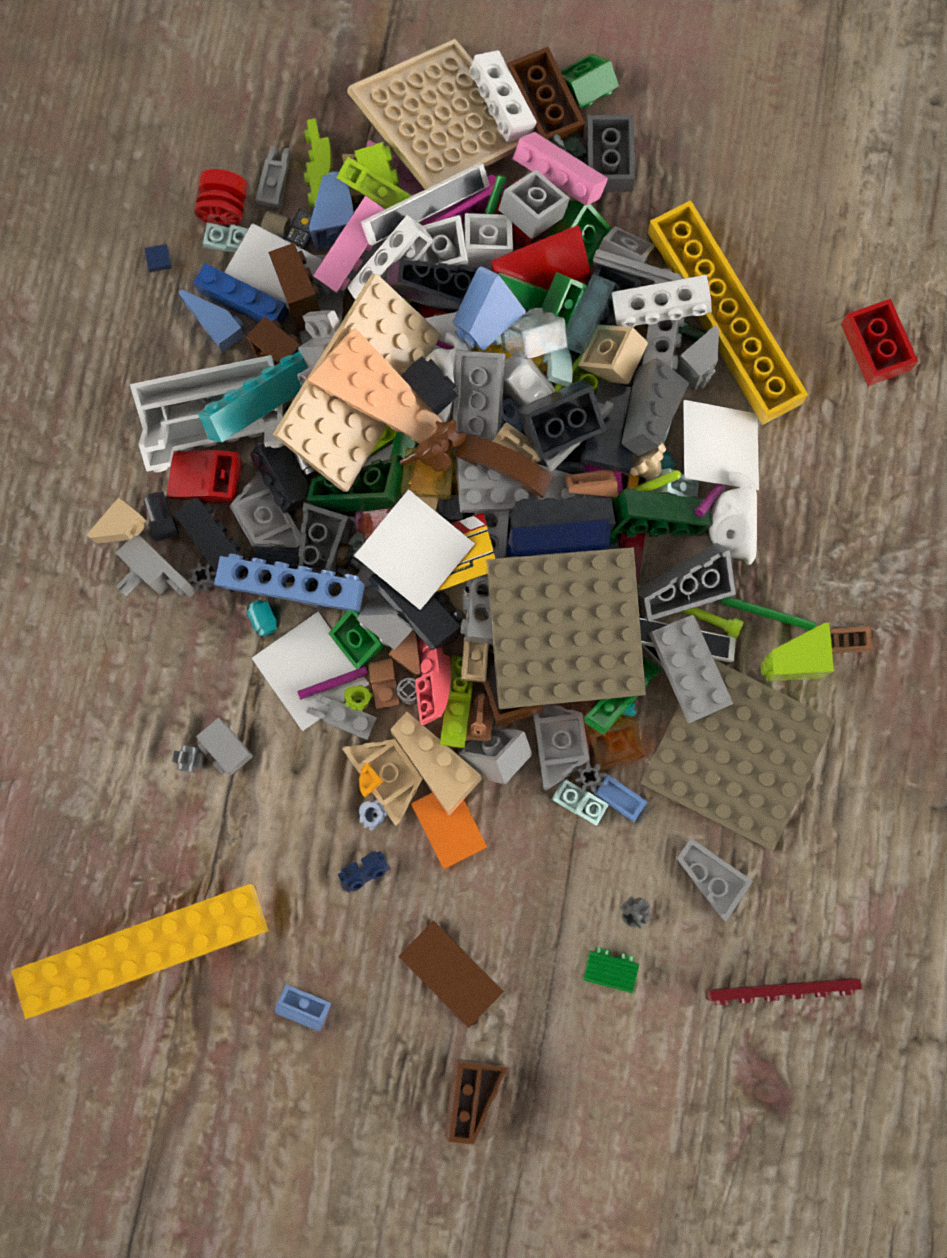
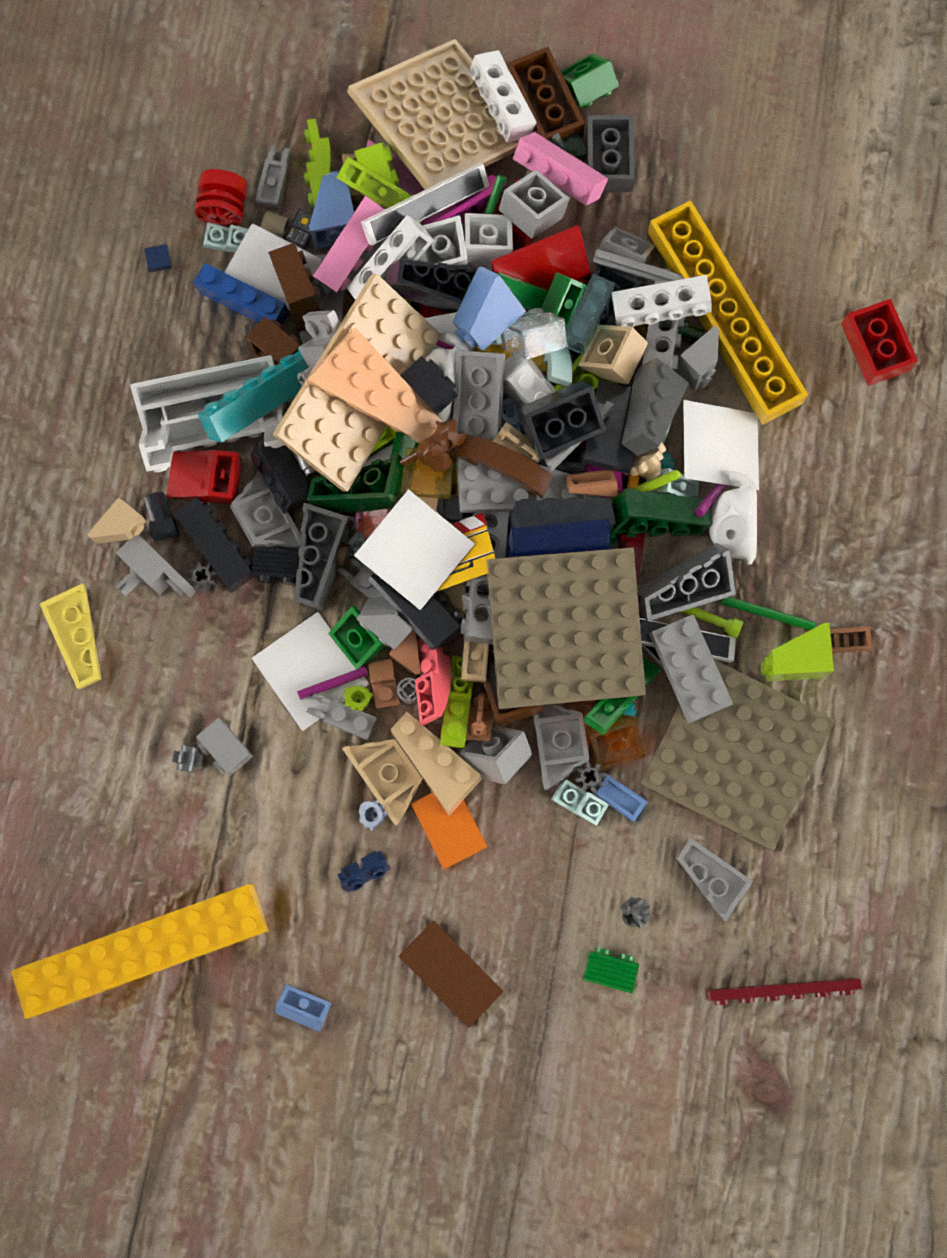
(73, 631): none -> light yellow wing
(215, 320): medium blue slope -> none
(229, 578): medium blue brick -> none
(262, 618): teal brick -> none
(368, 780): light orange tile -> none
(471, 1094): reddish brown wedge -> none
(592, 226): green slope -> none

